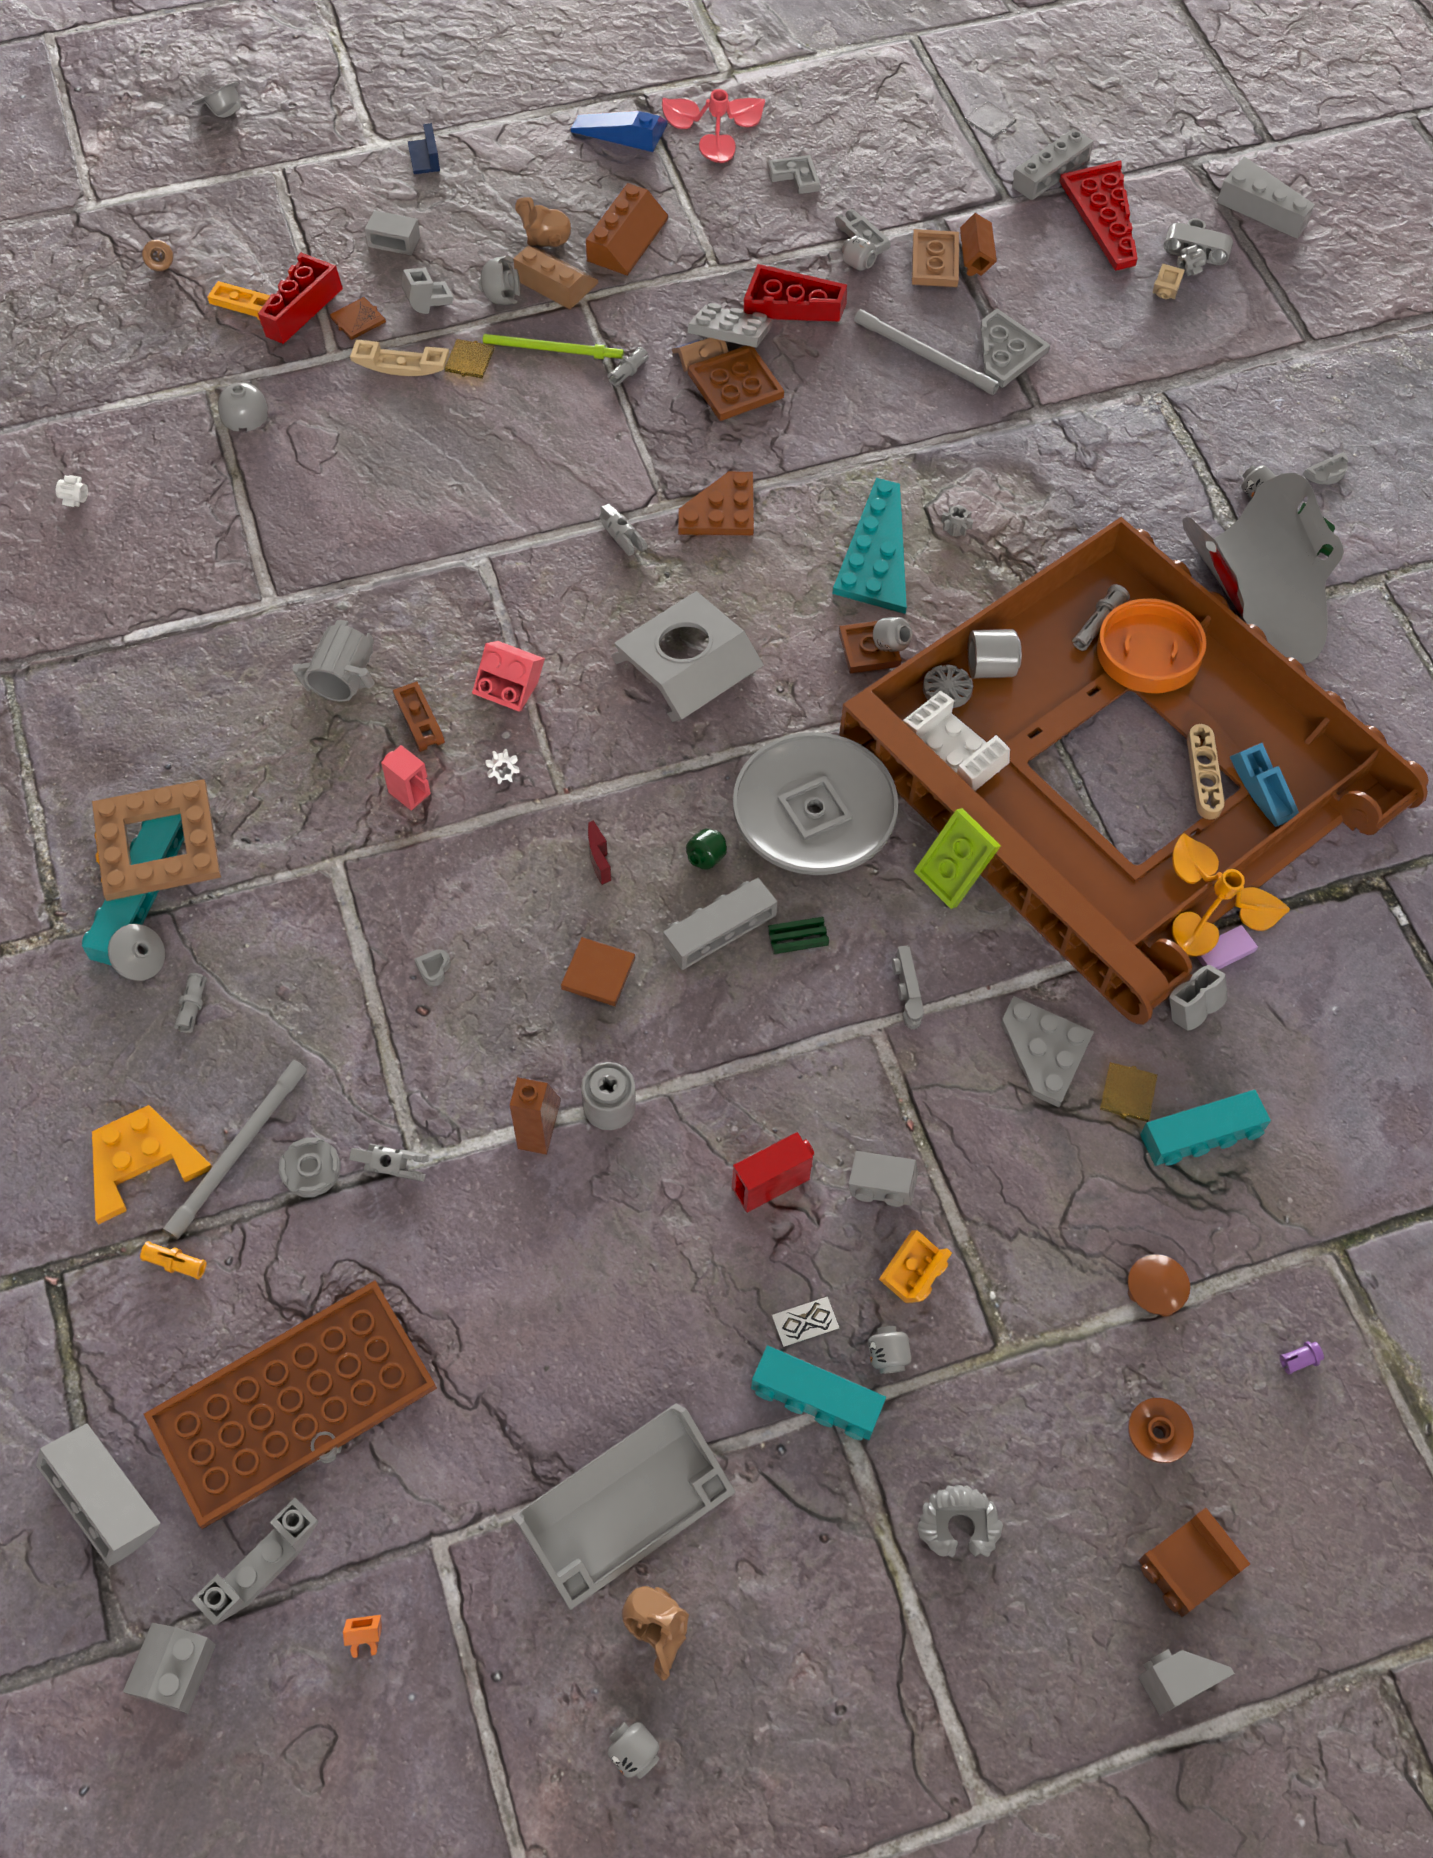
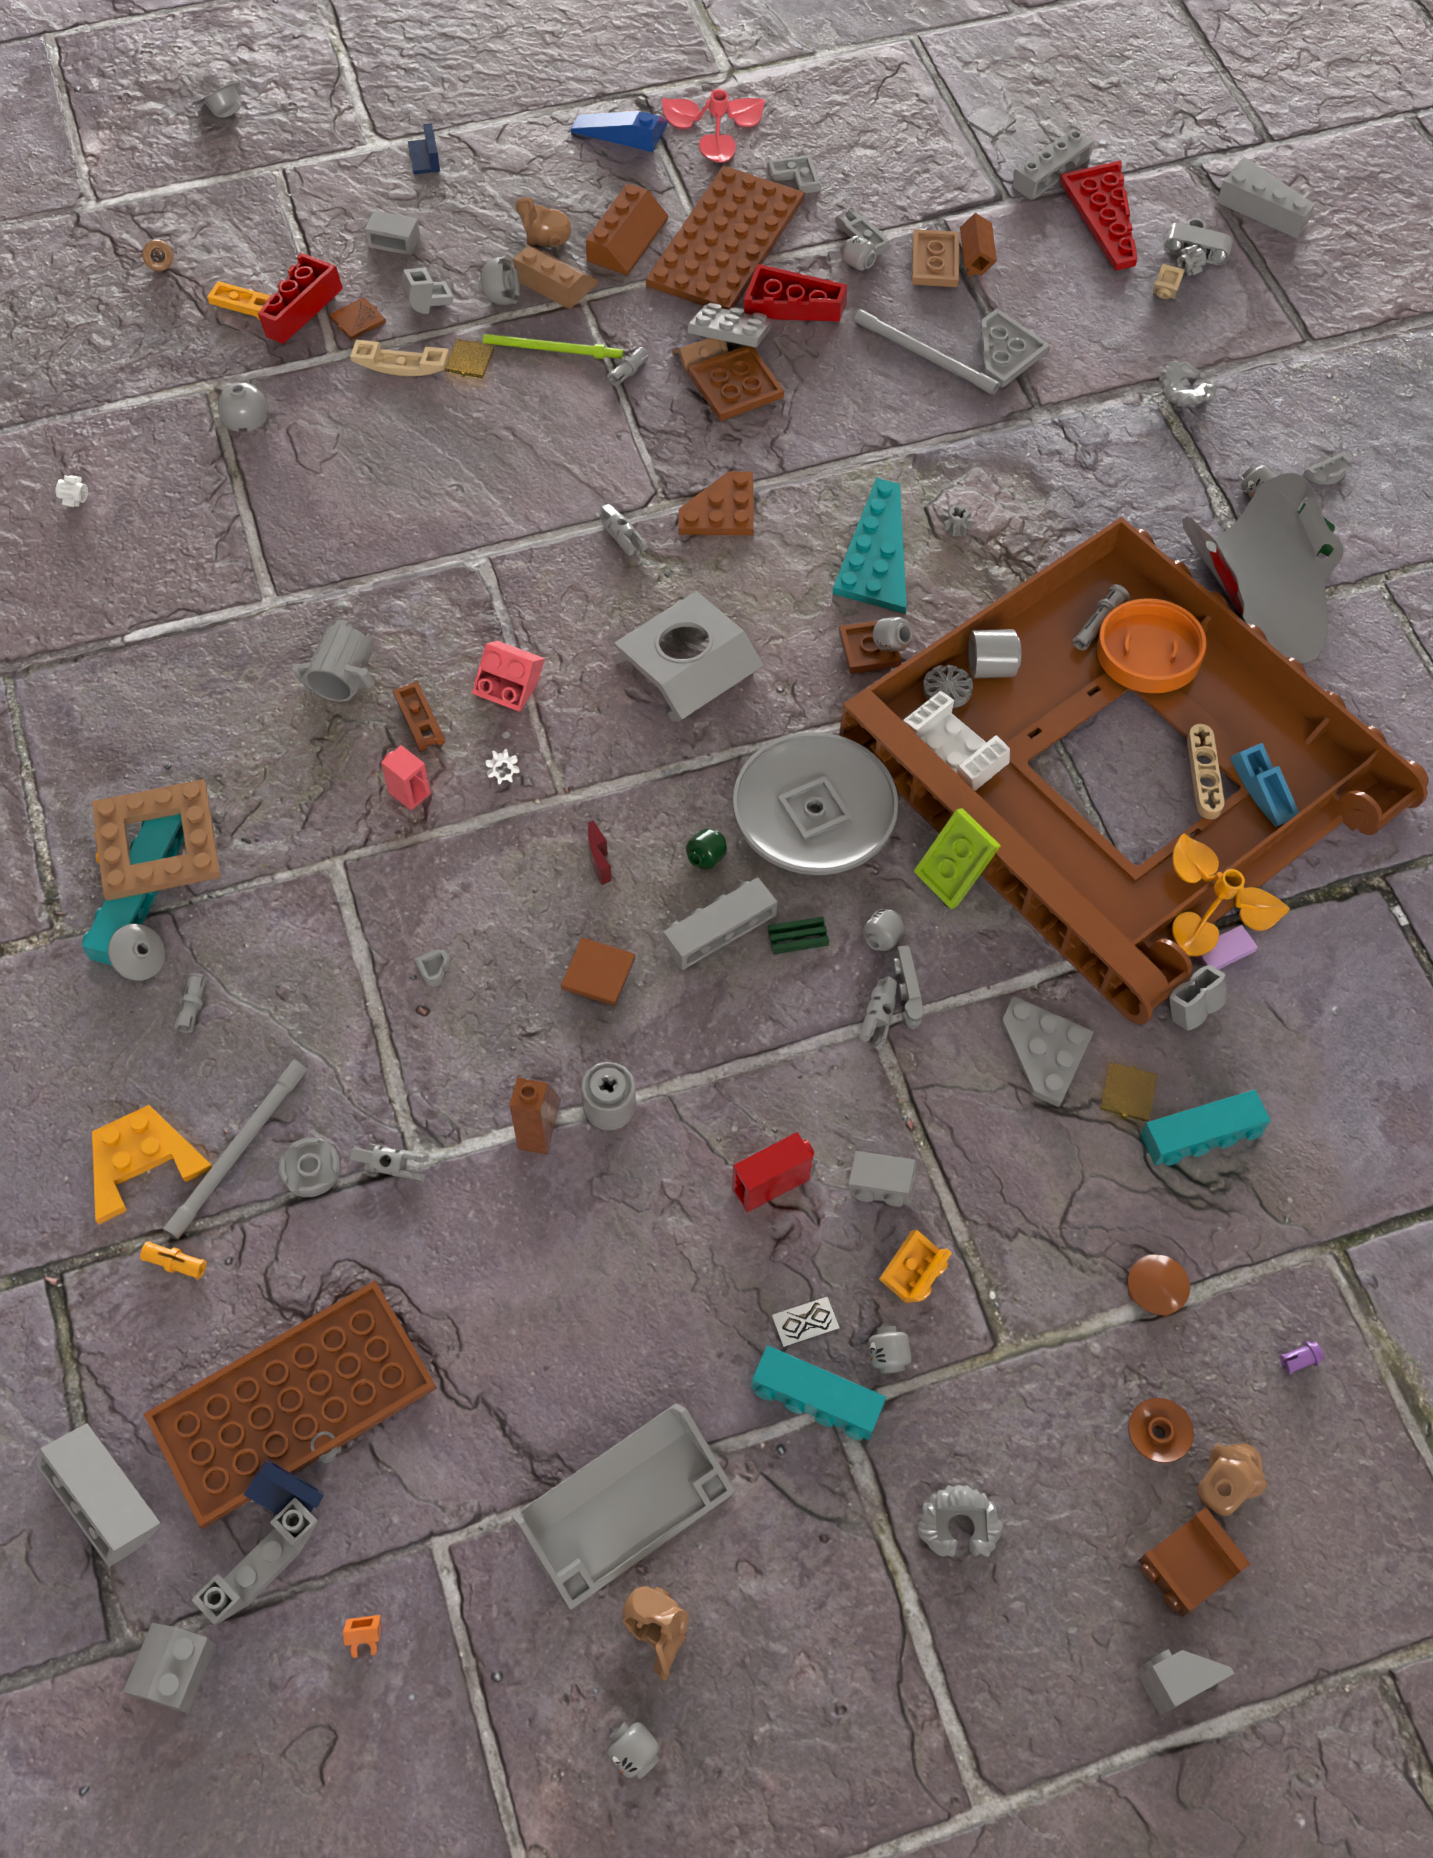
(277, 1487): none -> dark blue panel
(725, 239): none -> dark orange plate
(879, 1012): none -> light grey hinge
(883, 930): none -> light grey head
(1179, 395): none -> light grey piece
(1231, 1478): none -> medium nougat head

